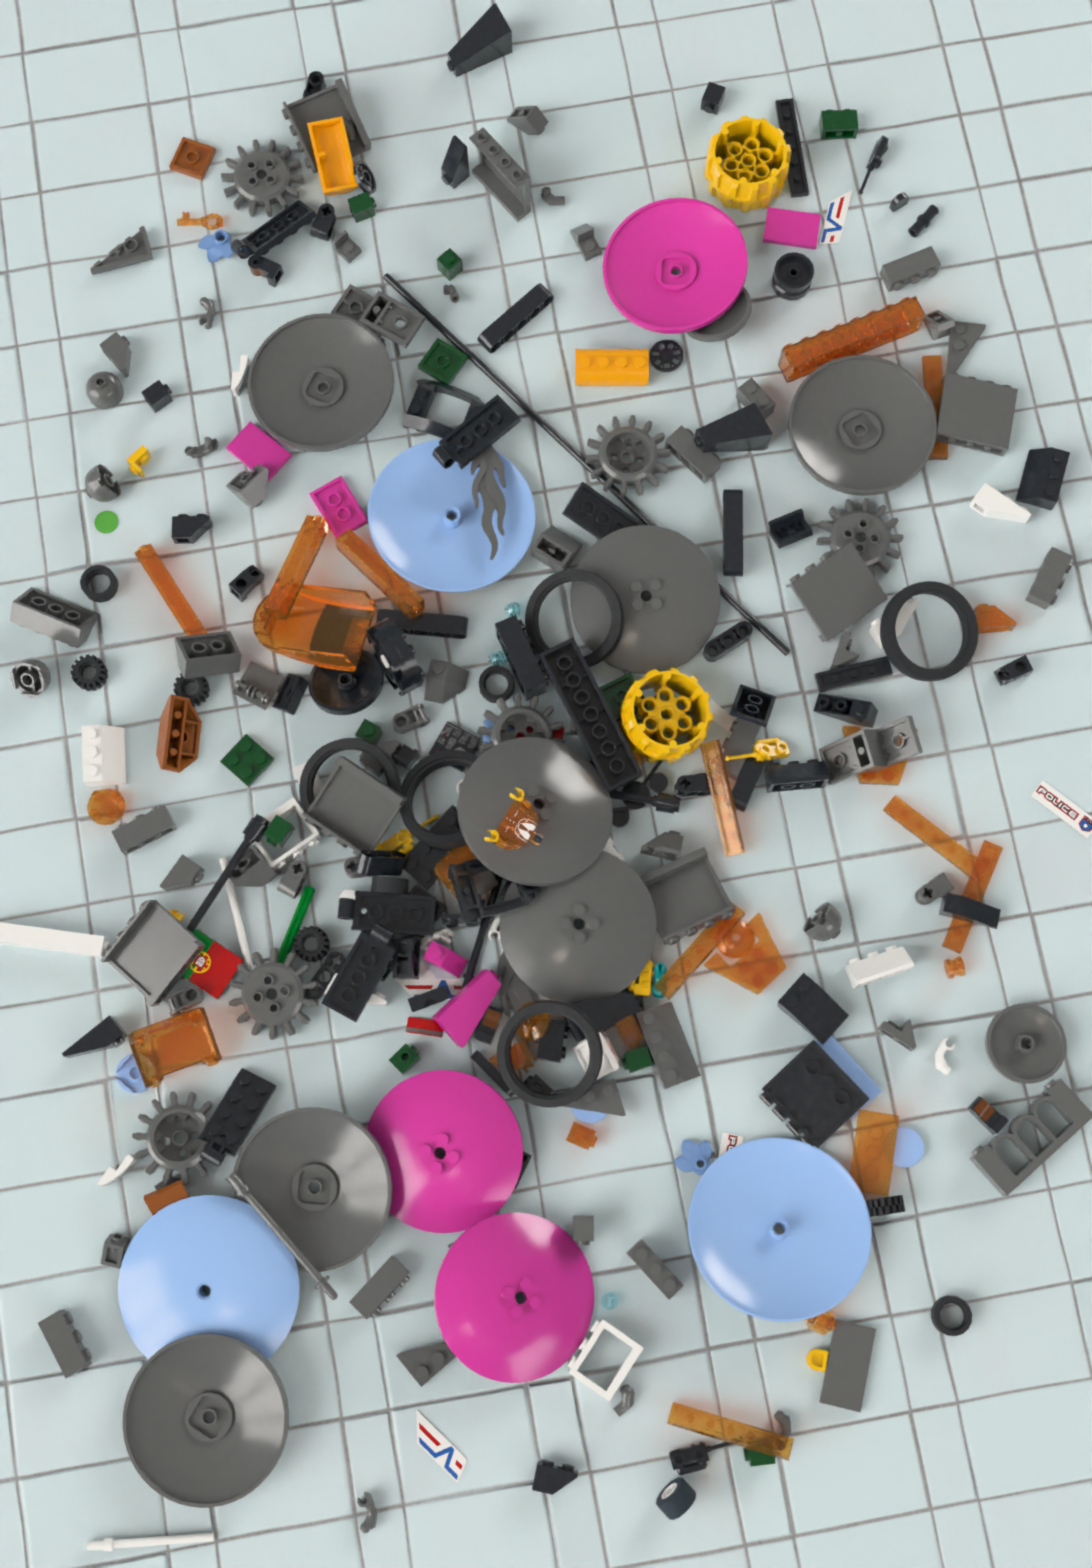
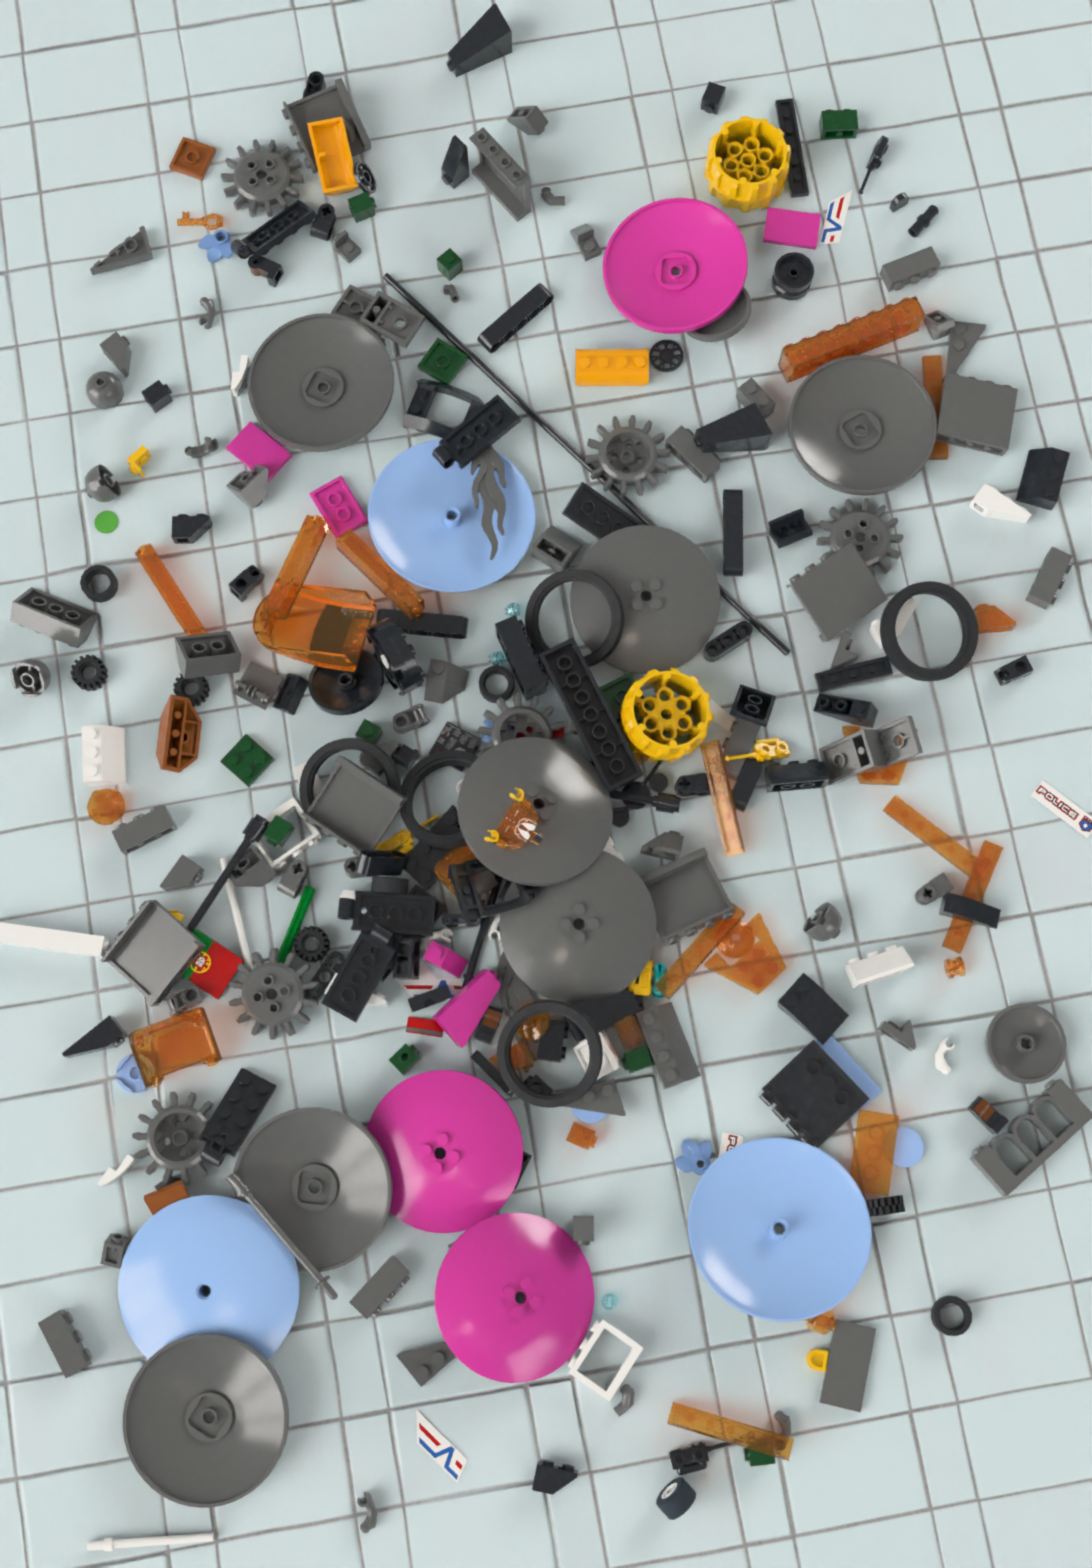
(654, 1269): dark grey brick -> none

